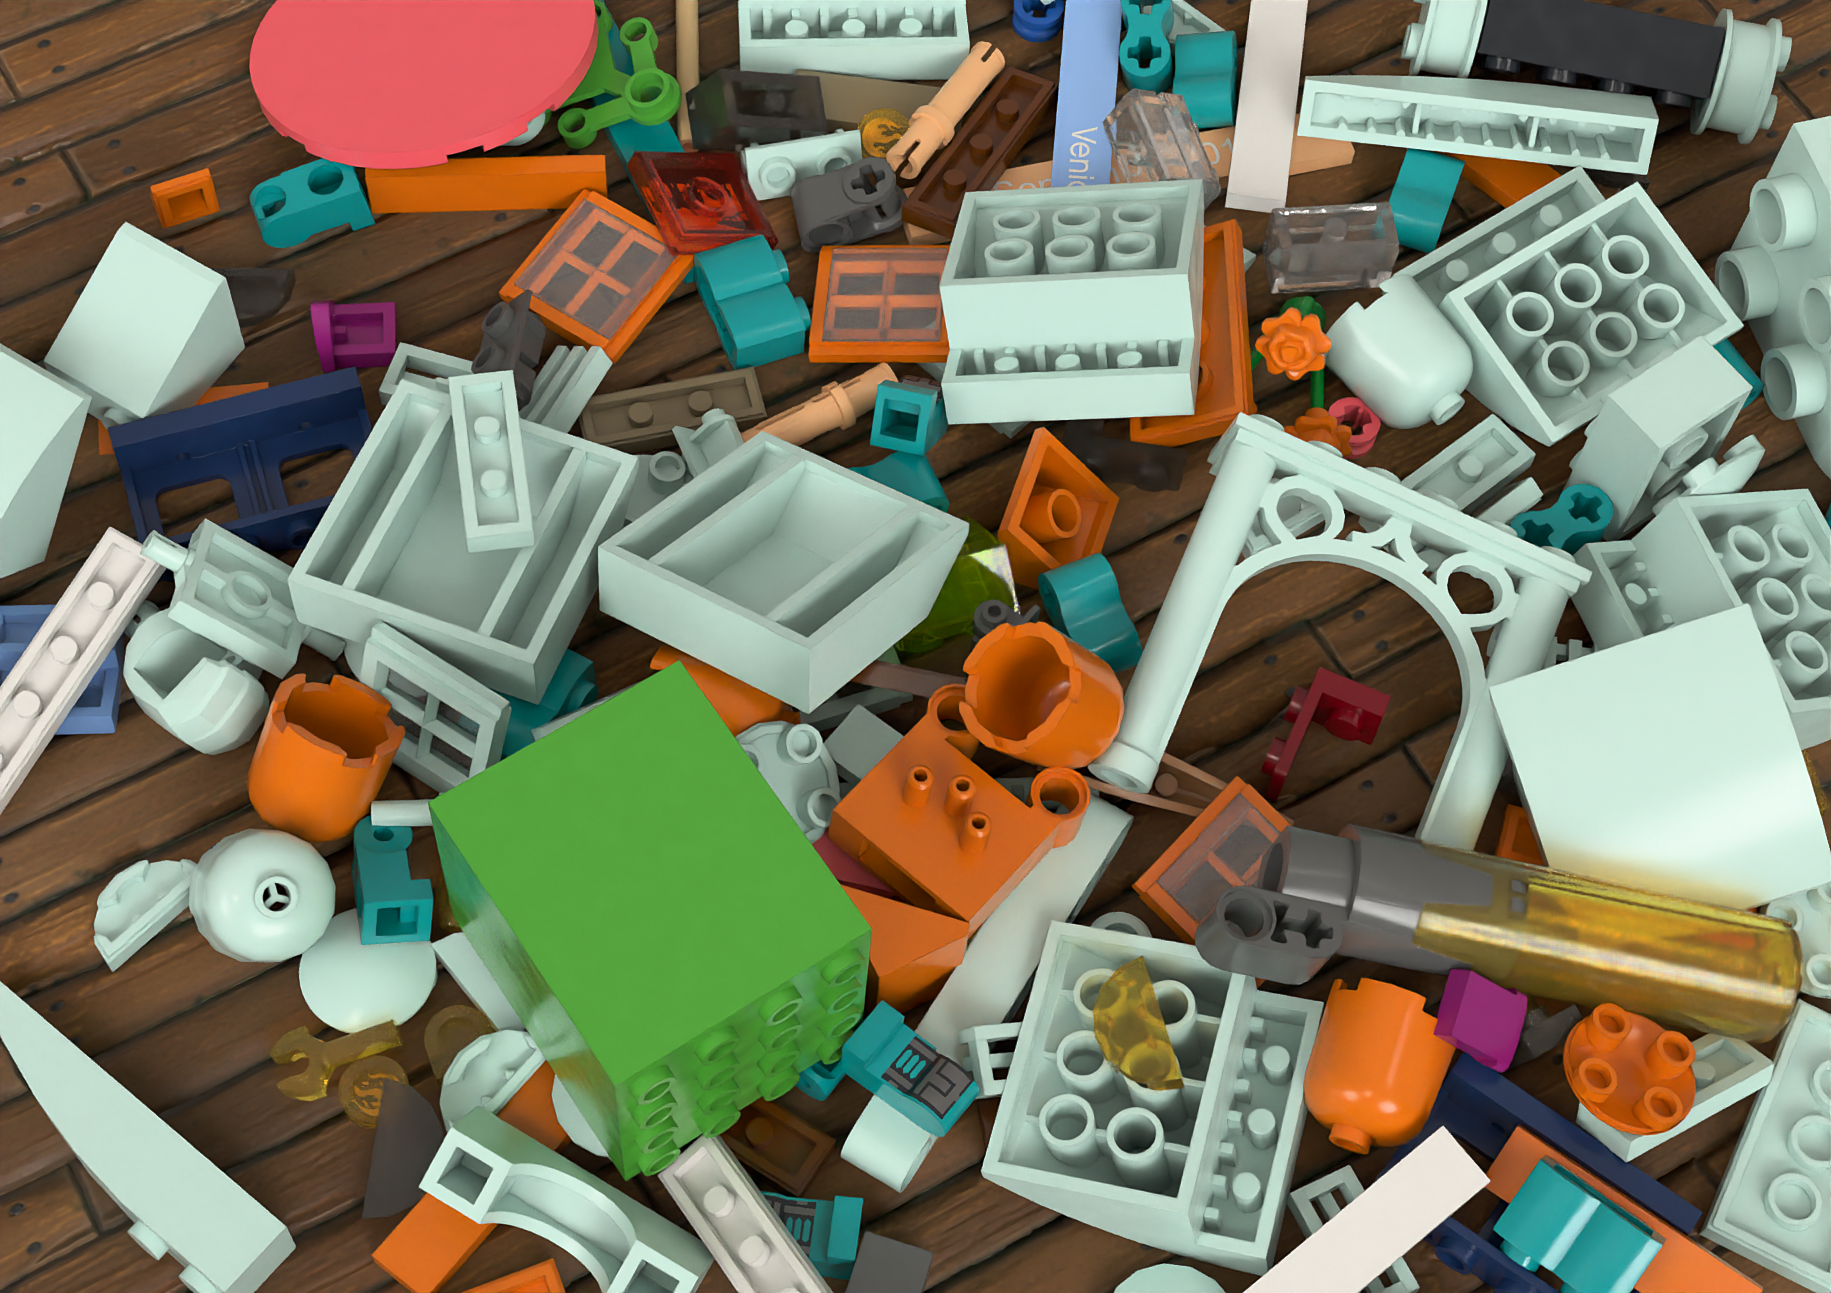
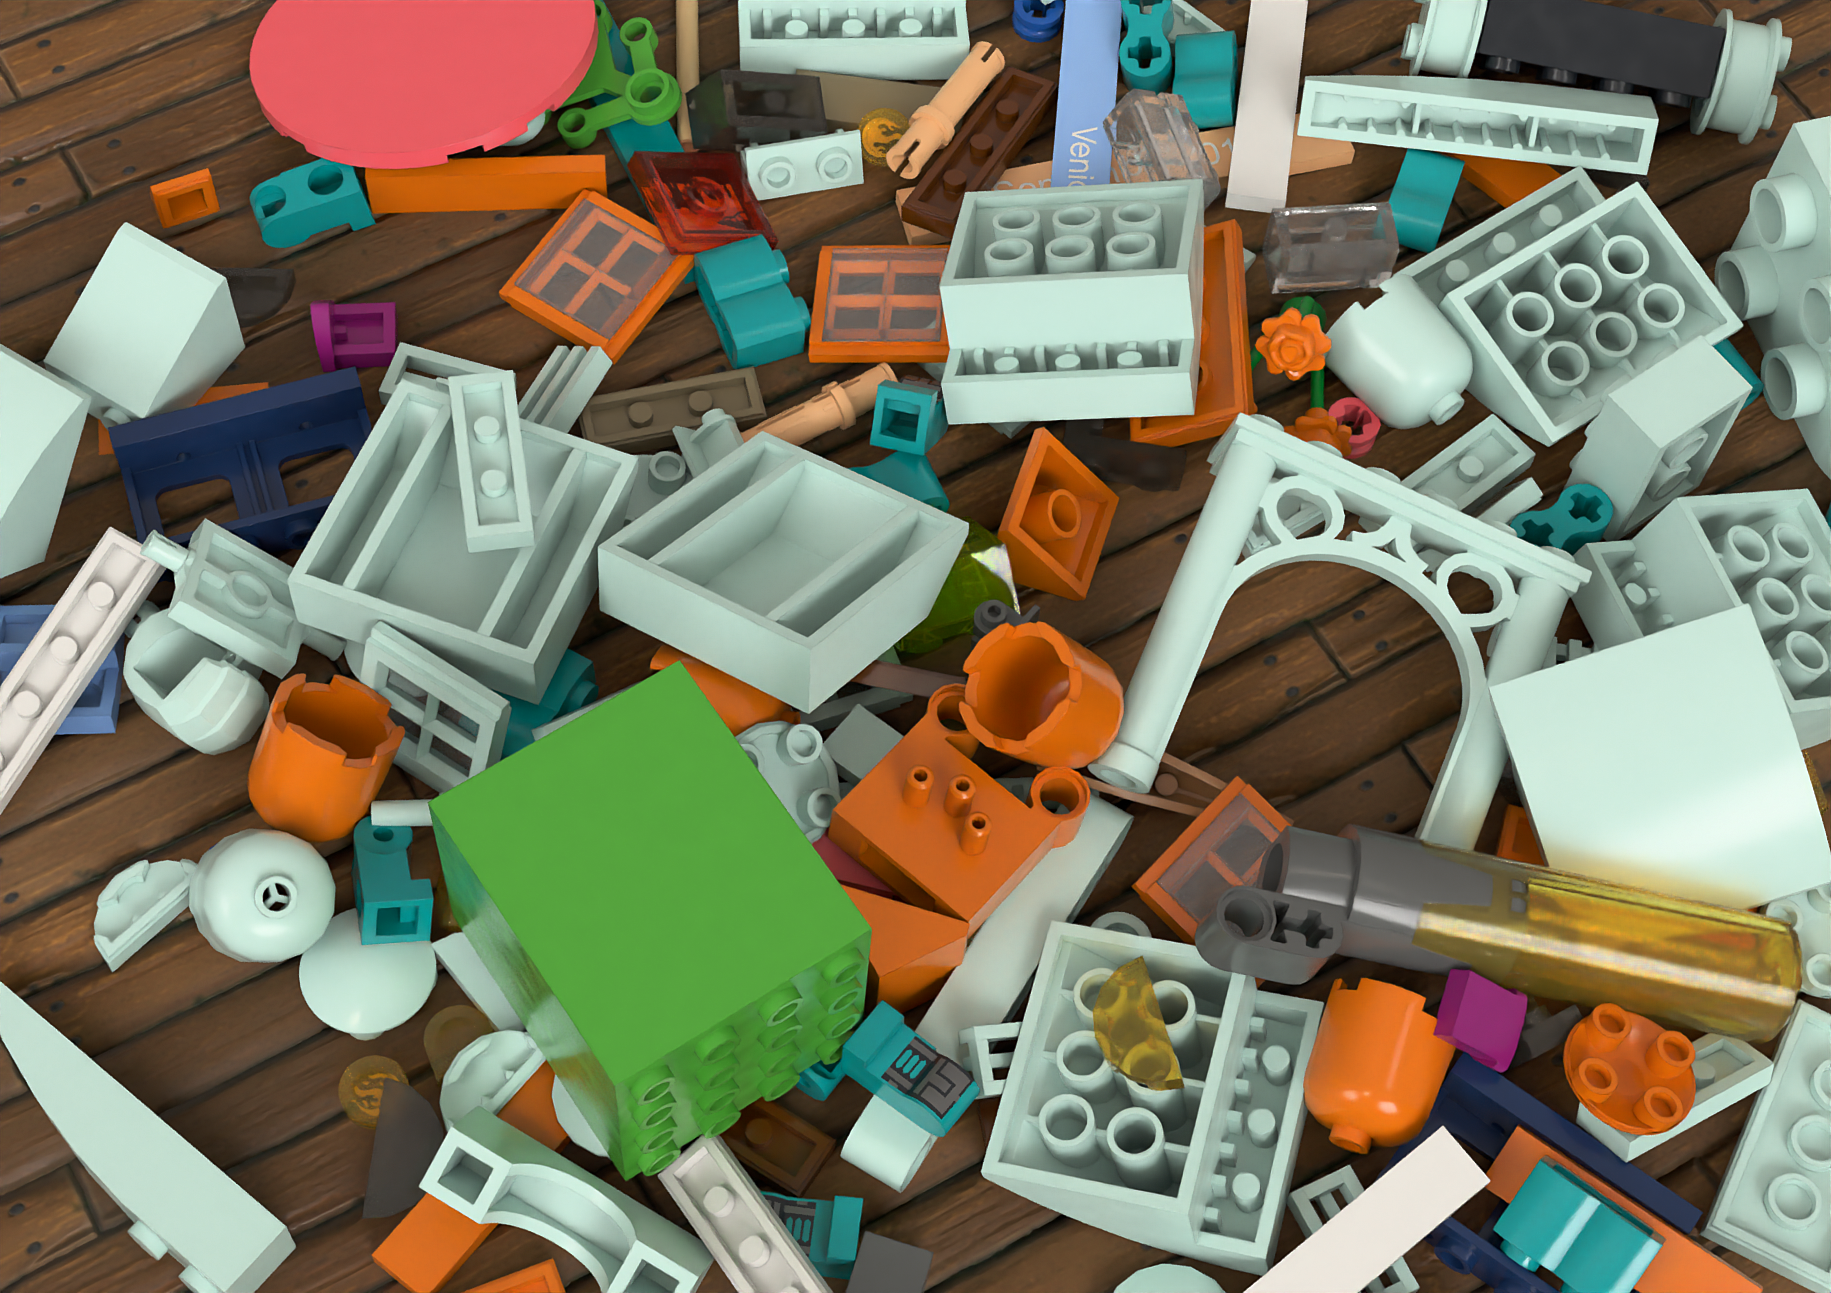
(327, 1056): clear yellow bar -> none
(512, 342): dark grey hinge -> none
(843, 203): dark grey piece -> none
(1087, 607): teal axle -> none
(1334, 701): dark red bracket -> none
(1712, 479): light aqua dish -> none

